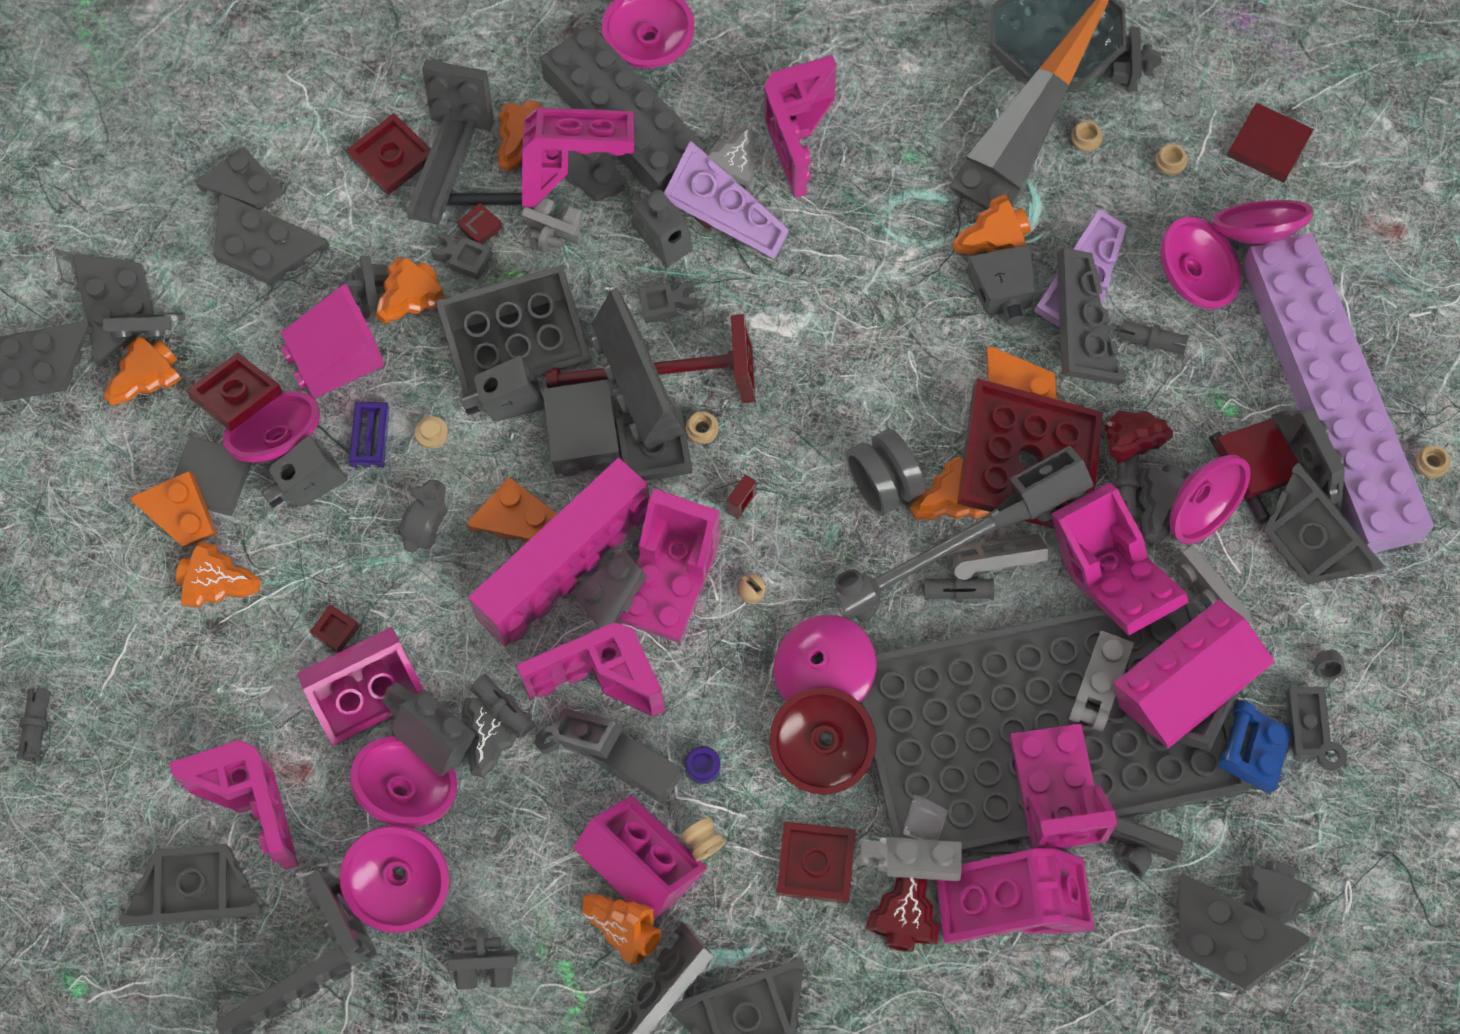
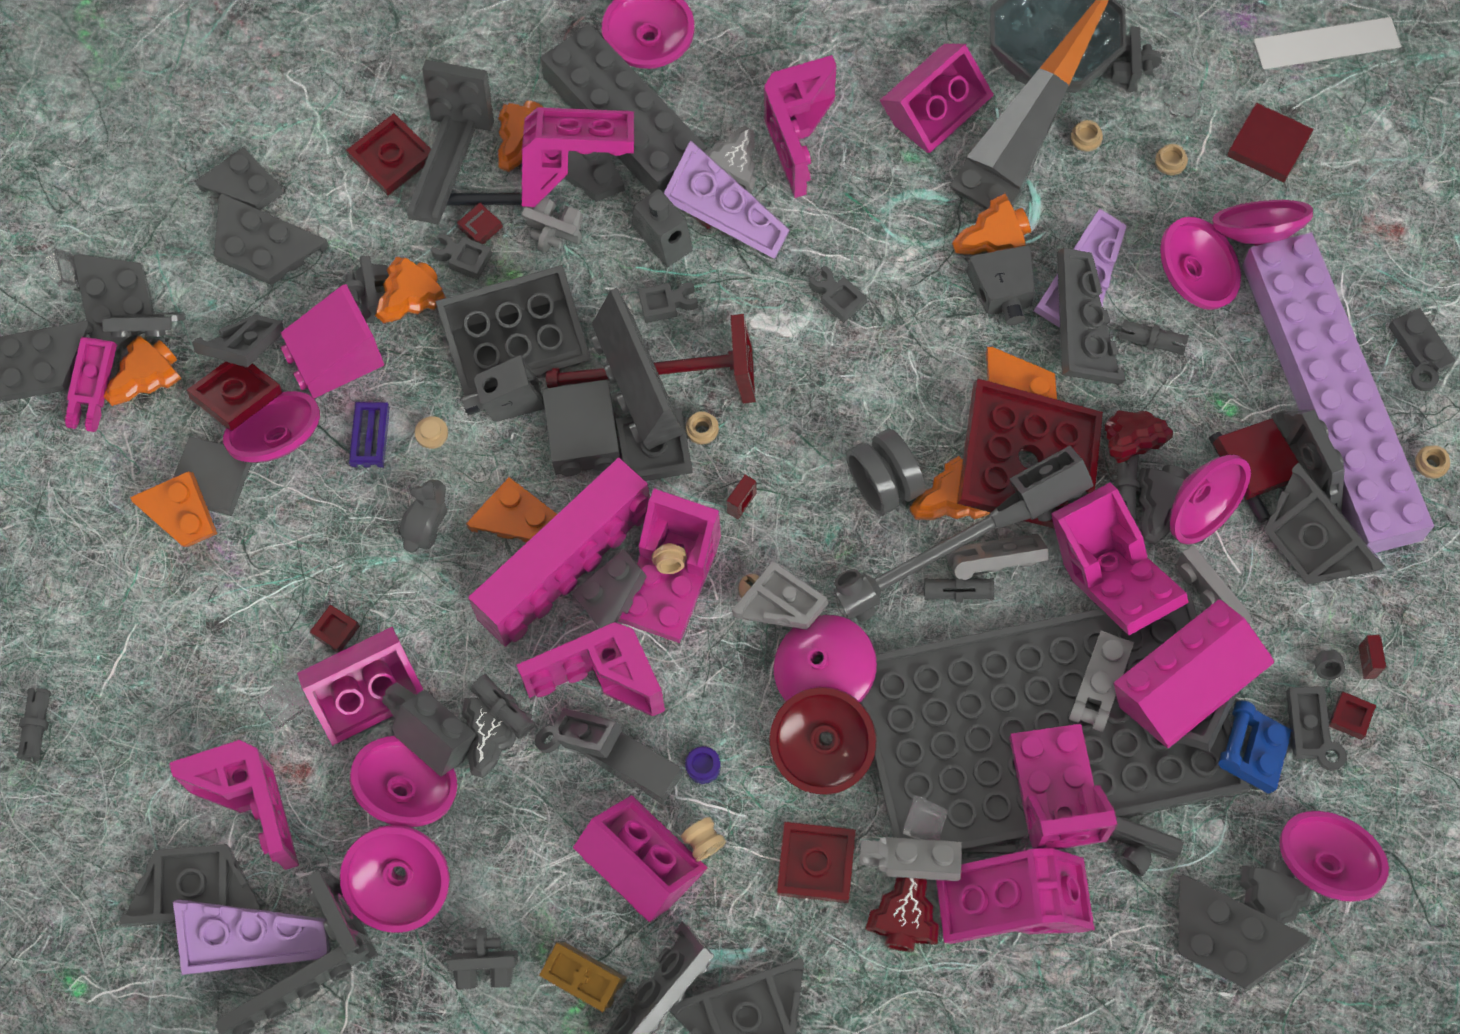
(89, 381): none -> dark pink hinge
(212, 577): orange rock -> none
(236, 937): none -> lavender wing
(241, 341): none -> dark grey wing
(303, 474): dark grey torso -> none
(582, 976): none -> pearl gold hinge
(624, 924): orange rock -> none
(669, 558): none -> tan plate
(780, 600): none -> light grey wing
(838, 297): none -> dark grey plate
(937, 96): none -> dark pink slope
(1327, 43): none -> white sticker
(1334, 856): none -> dark pink dish
(1352, 715): none -> dark red tile
(1372, 656): none -> dark red tile
(1422, 347): none -> dark grey hinge

